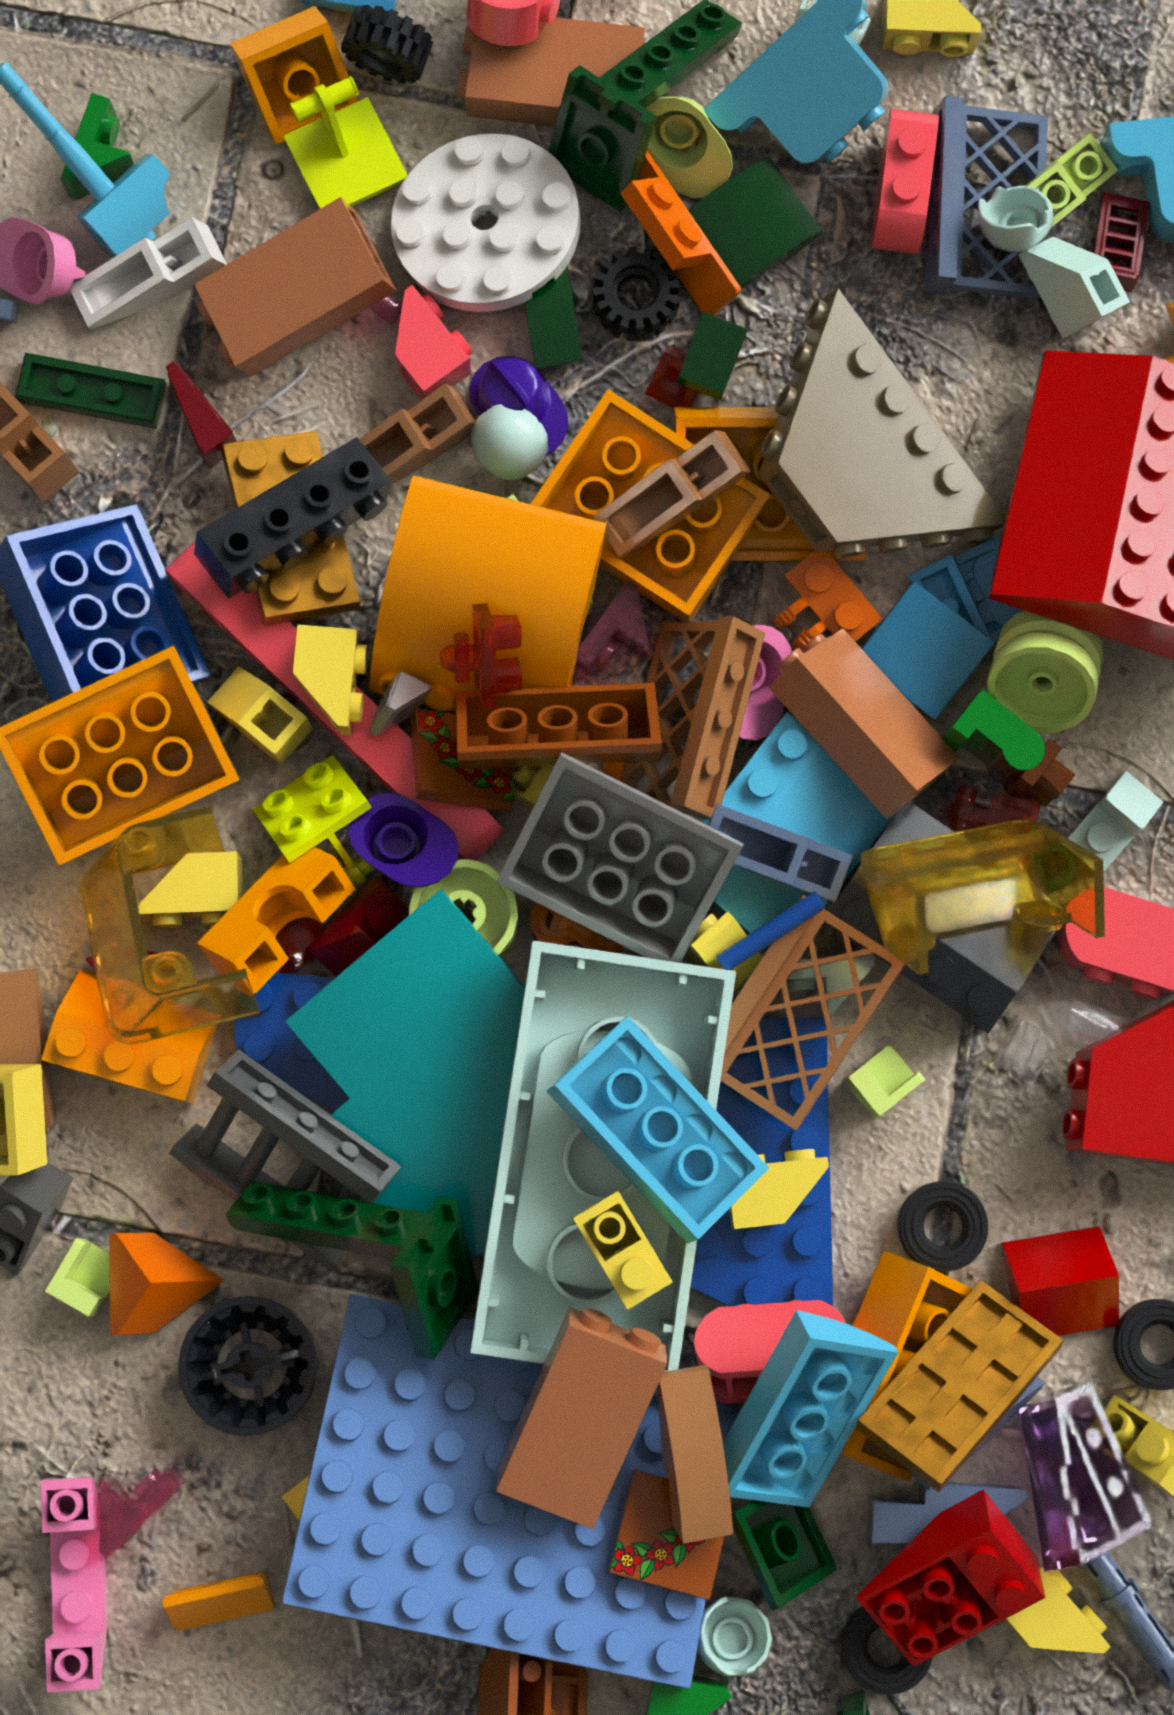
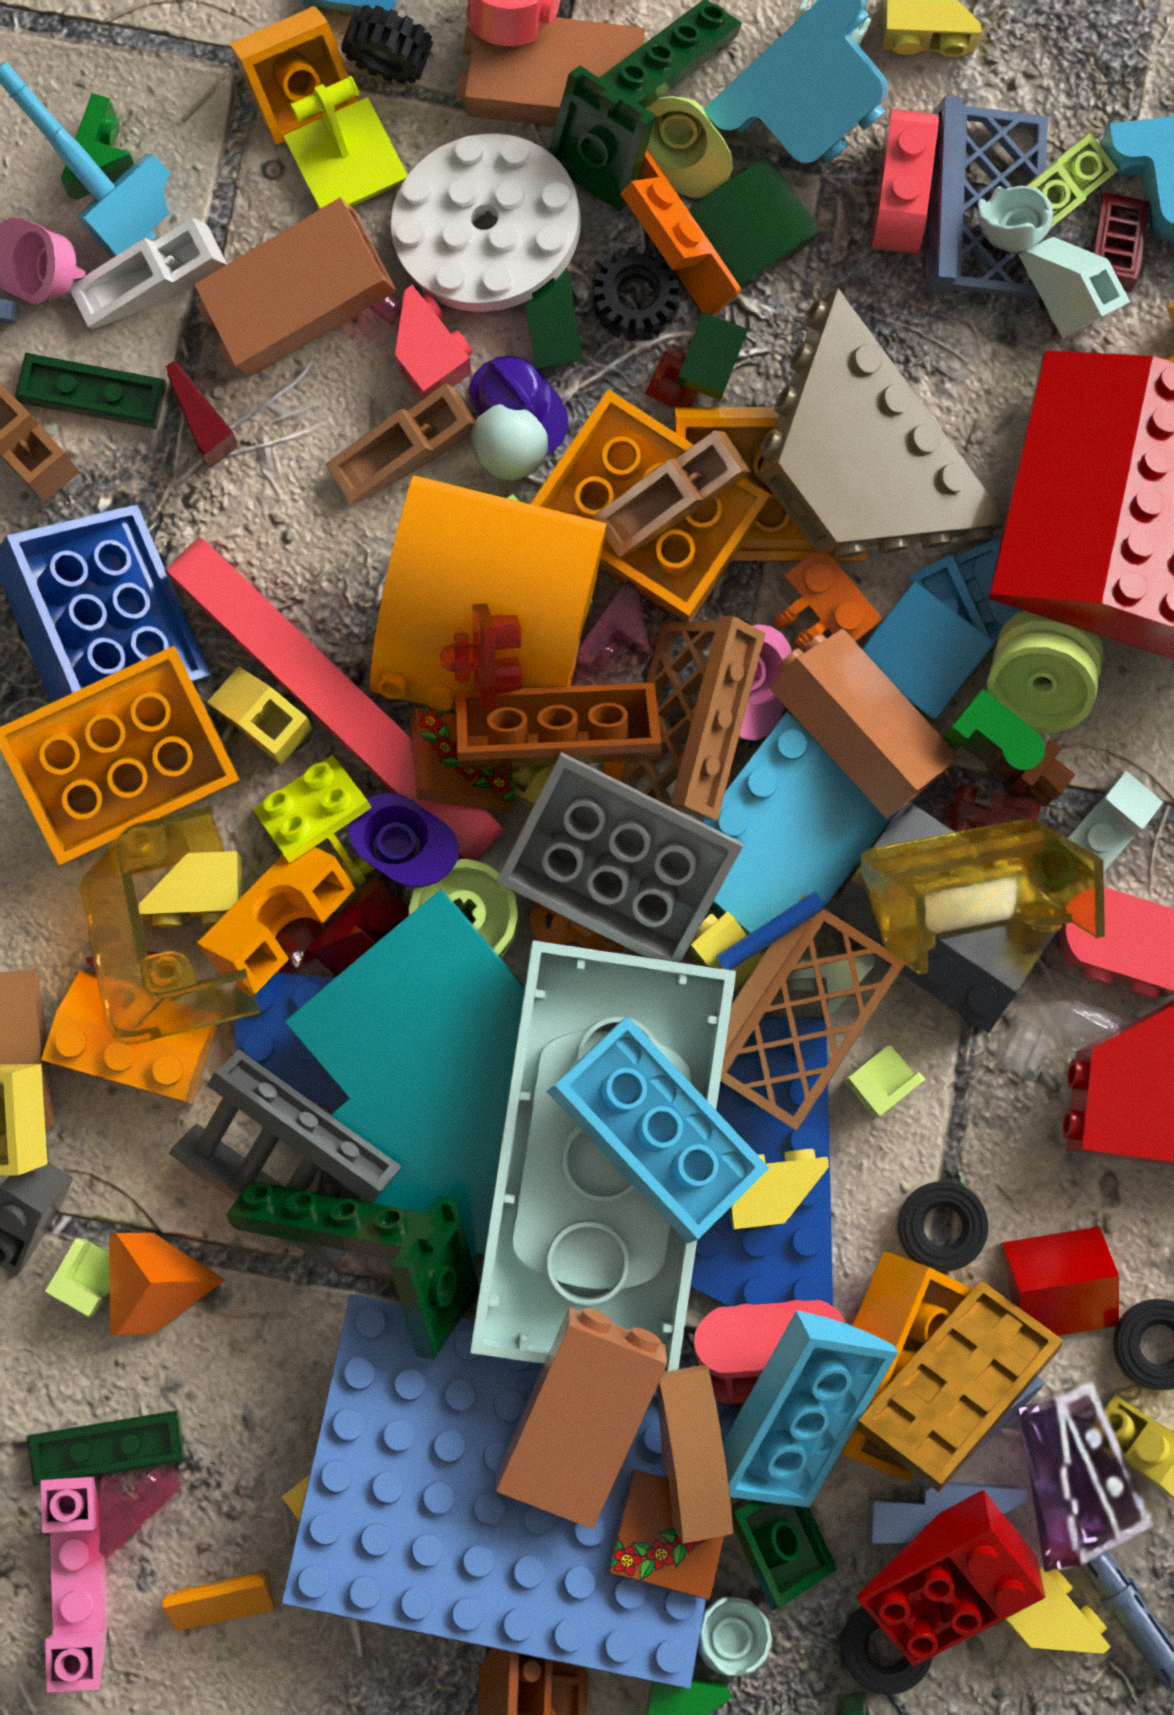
(107, 1447): none -> dark green tile
(203, 1376): black gear -> none
(292, 518): black brick -> none
(324, 578): pearl gold plate -> none
(328, 670): light yellow slope -> none
(399, 702): light grey slope -> none
(622, 1250): light yellow slope -> none
(783, 853): sand blue slope -> none

